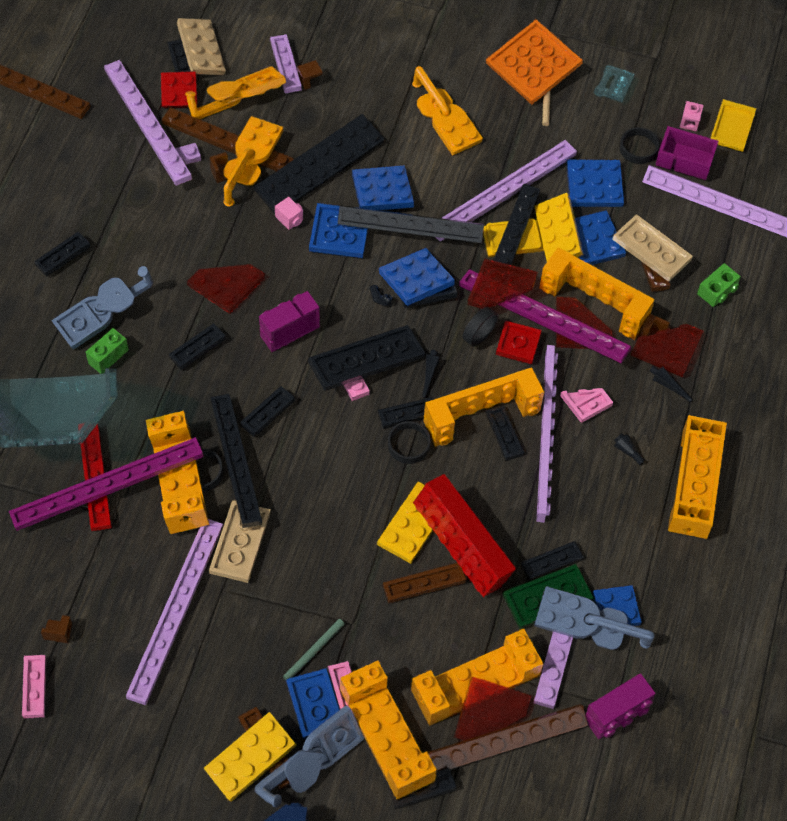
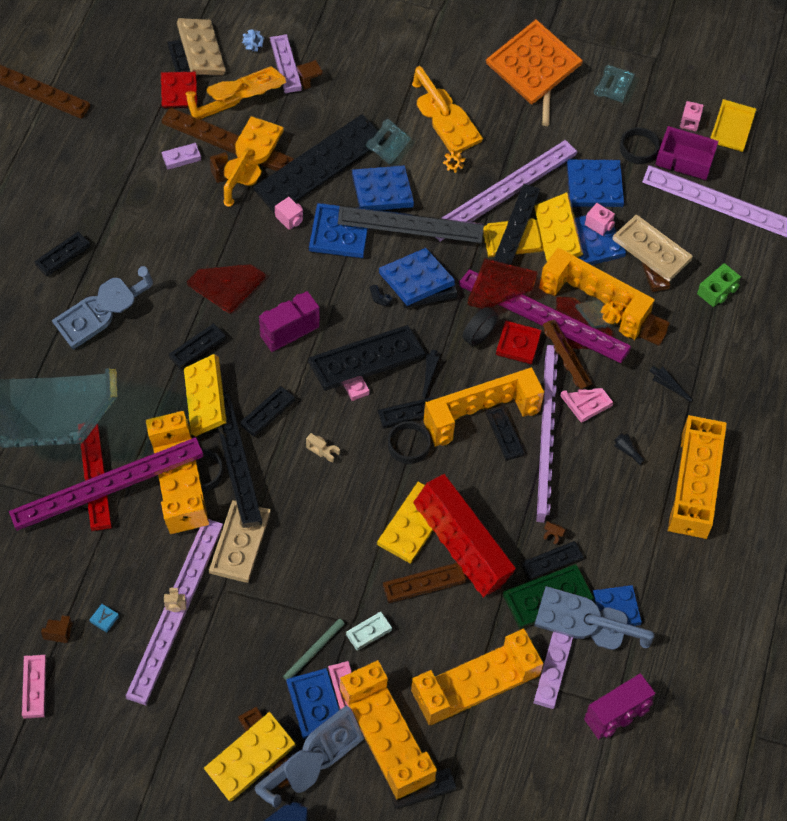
(104, 618): none -> dark azure tile
(107, 351): bright green brick -> none
(148, 123): lavender plate -> none
(174, 601): none -> tan plate
(204, 395): none -> yellow plate
(253, 40): none -> light blue gear
(318, 446): none -> tan plate
(368, 631): none -> light aqua plate
(393, 144): none -> clear light blue plate
(457, 156): none -> light orange gear
(489, 708): clear red plate -> none
(508, 738): reddish brown plate -> none
(554, 529): none -> reddish brown tile
(568, 355): none -> reddish brown plate
(592, 313): none -> clear light blue piece
(600, 219): none -> bright pink brick
(612, 312): none -> light orange gear
(669, 348): clear red plate -> none

